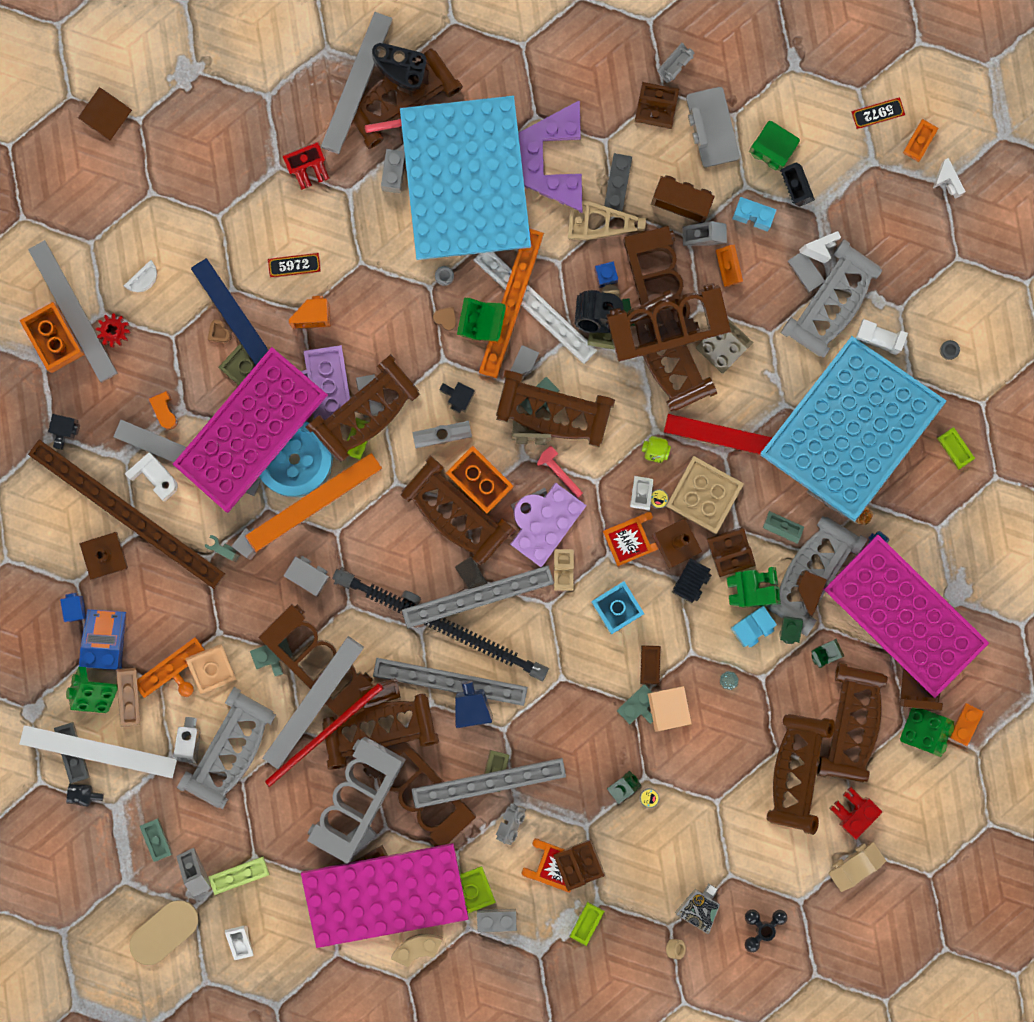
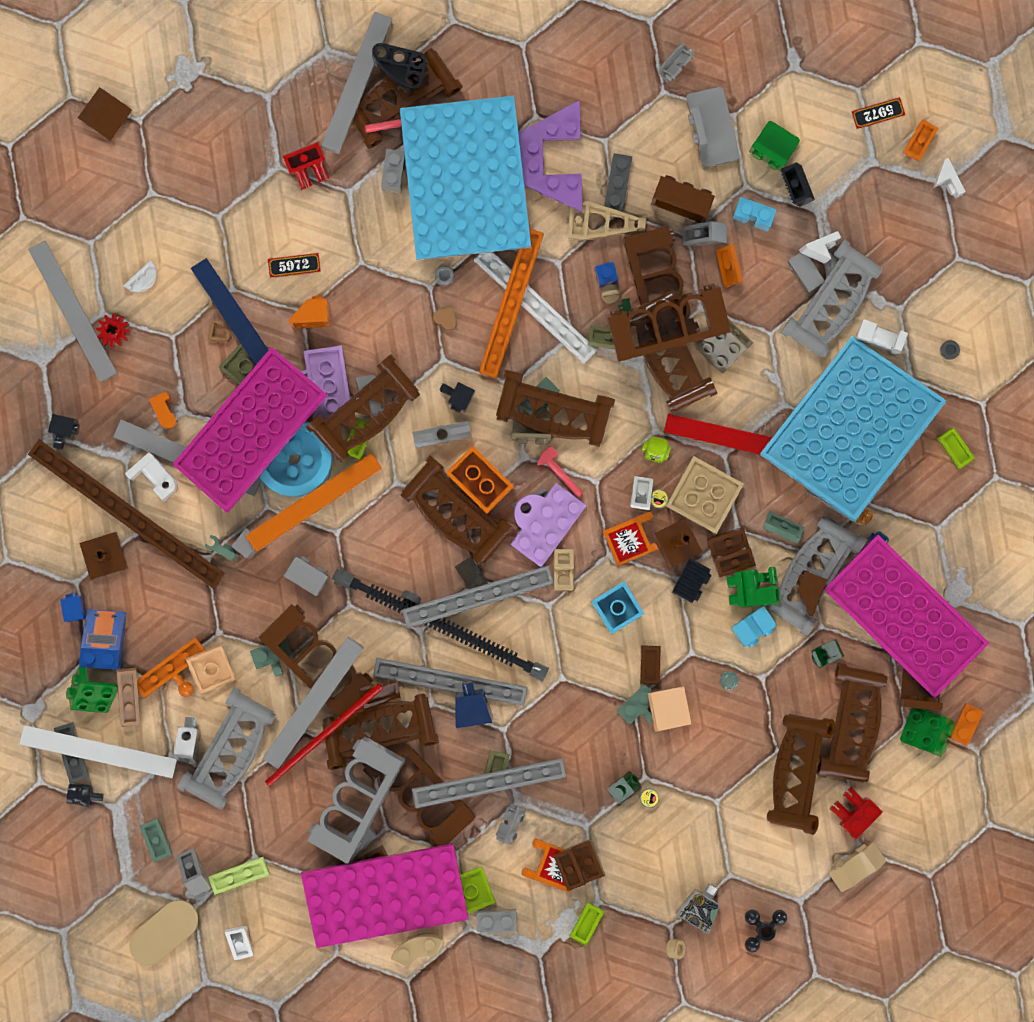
(52, 337): orange brick -> none
(481, 320): green bracket -> none
(525, 360): light grey tile -> none
(592, 310): black piece -> none
(656, 105): reddish brown slope -> none
(791, 630): dark green bracket -> none

